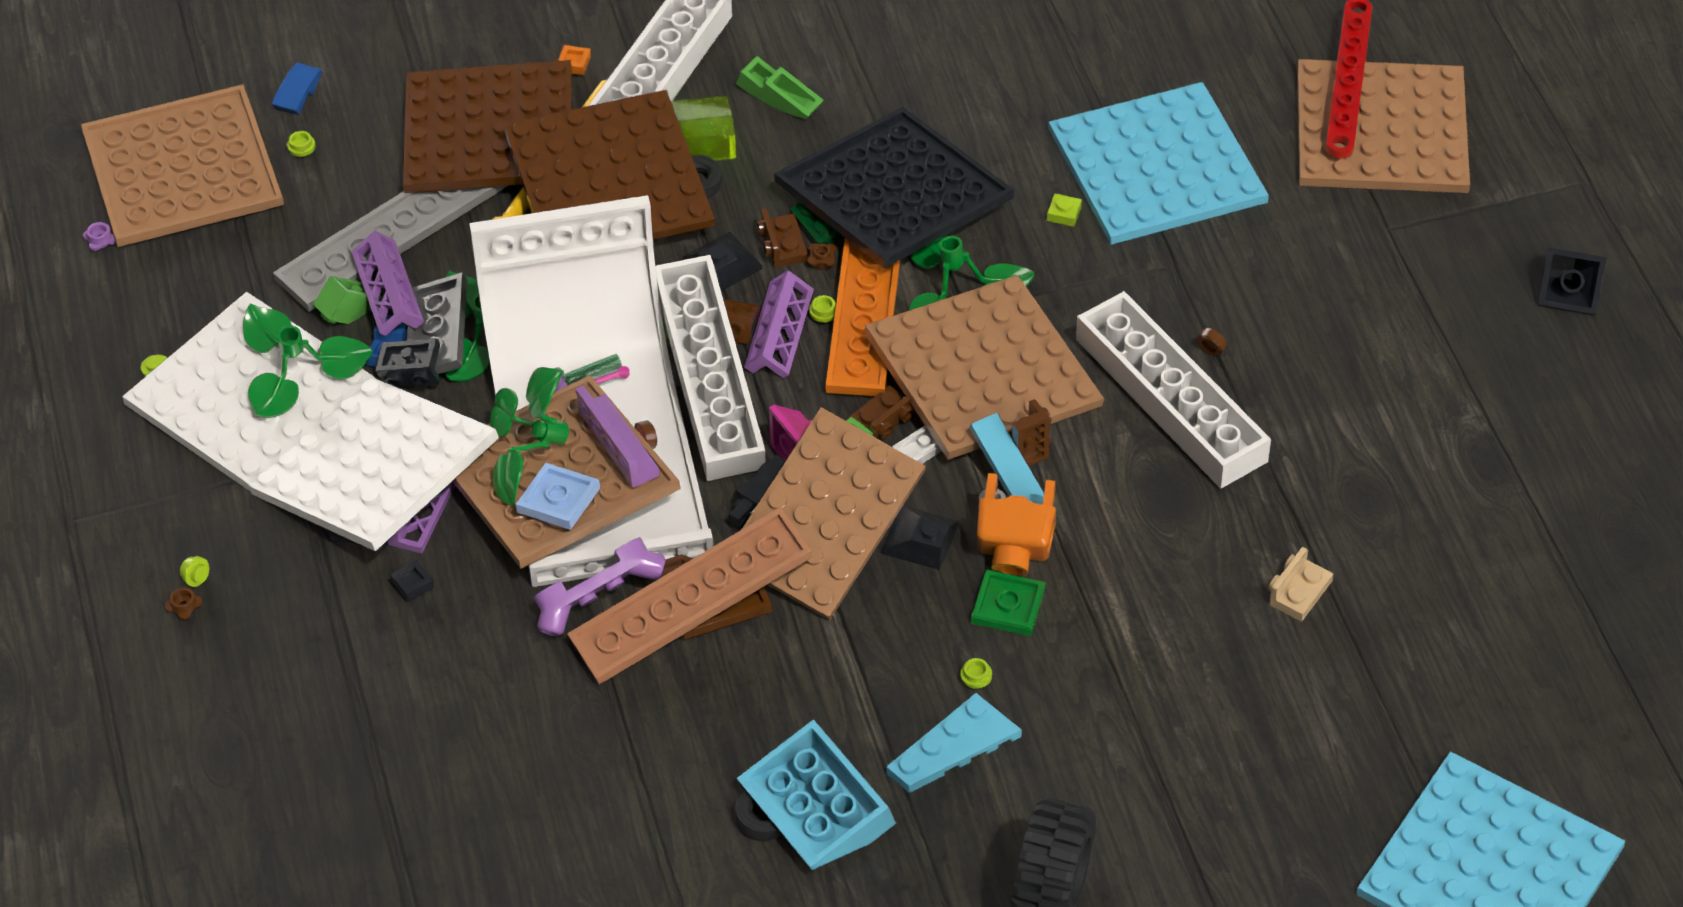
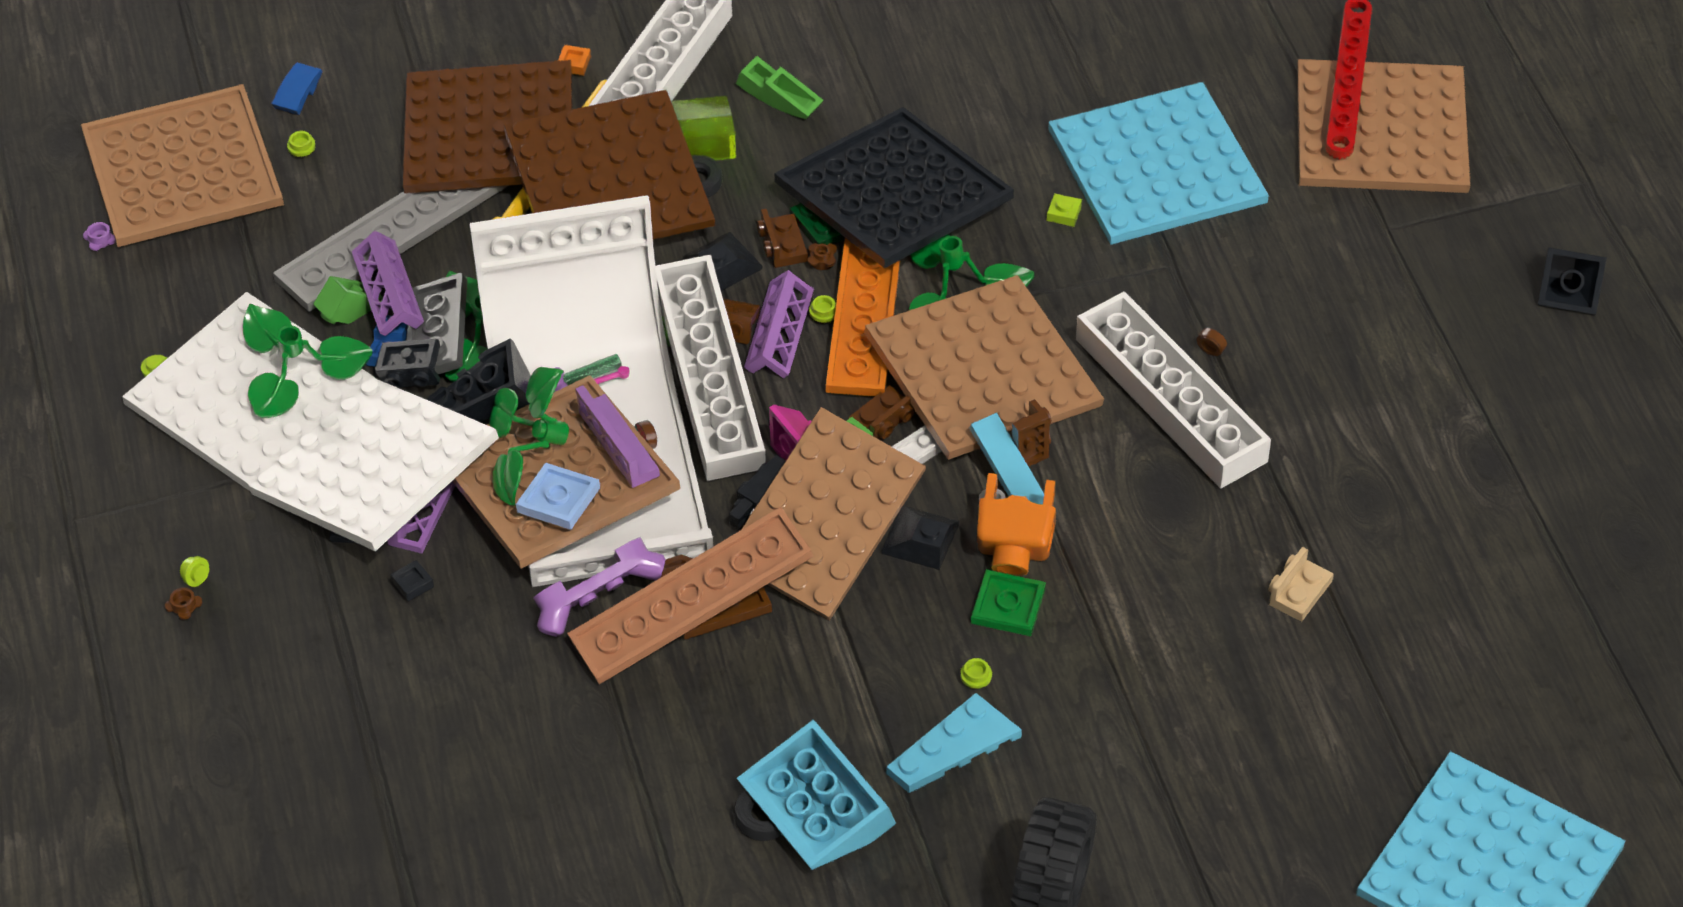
(476, 389): none -> black wedge

